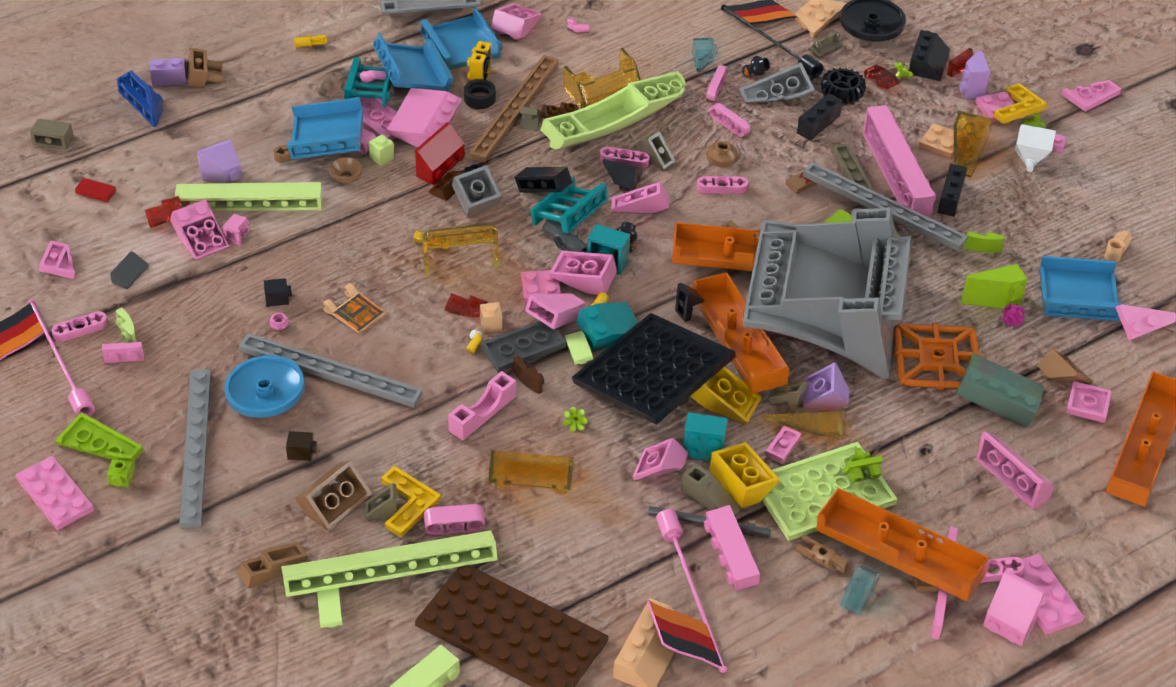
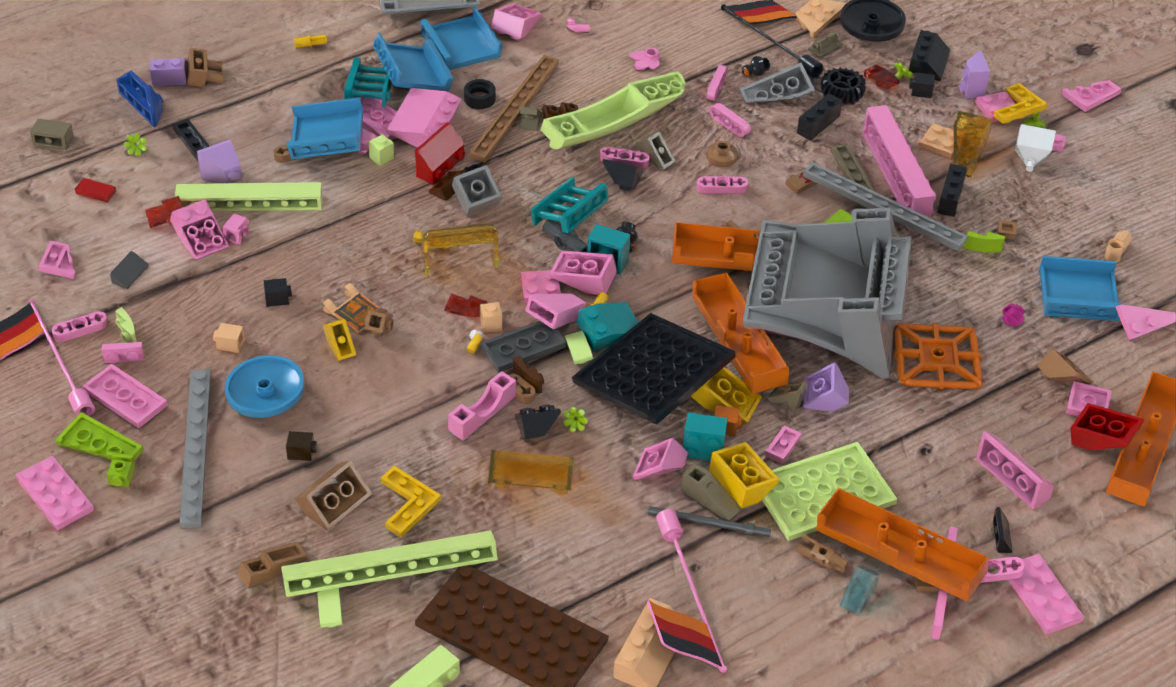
(125, 396): none -> bright pink plate
(133, 147): none -> lime plant
(190, 137): none -> black plate
(229, 337): none -> light nougat brick
(279, 321): bright pink plate -> none
(334, 371): light grey plate -> none
(339, 339): none -> yellow slope
(345, 166): medium nougat piece -> none
(372, 75): bright pink arm -> none
(372, 321): none -> medium nougat brick
(382, 505): dark tan slope -> none
(454, 519): bright pink beam -> none
(480, 62): yellow piece -> none
(523, 387): none -> medium nougat beam
(536, 423): none -> black slope
(543, 179): black brick -> none
(588, 91): clear yellow windscreen -> none
(642, 200): bright pink slope -> none
(646, 59): none -> bright pink plate
(685, 300): black slope -> none
(703, 52): clear light blue slope -> none
(732, 548): bright pink brick -> none
(734, 421): none -> orange brick
(819, 423): clear yellow wedge -> none
(862, 462): lime hips -> none
(922, 85): none -> black brick
(959, 62): clear red slope -> none
(995, 287): lime slope -> none
(1000, 390): sand green slope -> none
(1001, 532): none -> black slope
(1007, 229): none -> medium nougat plate
(1014, 608): bright pink slope -> none
(1103, 428): none -> red slope

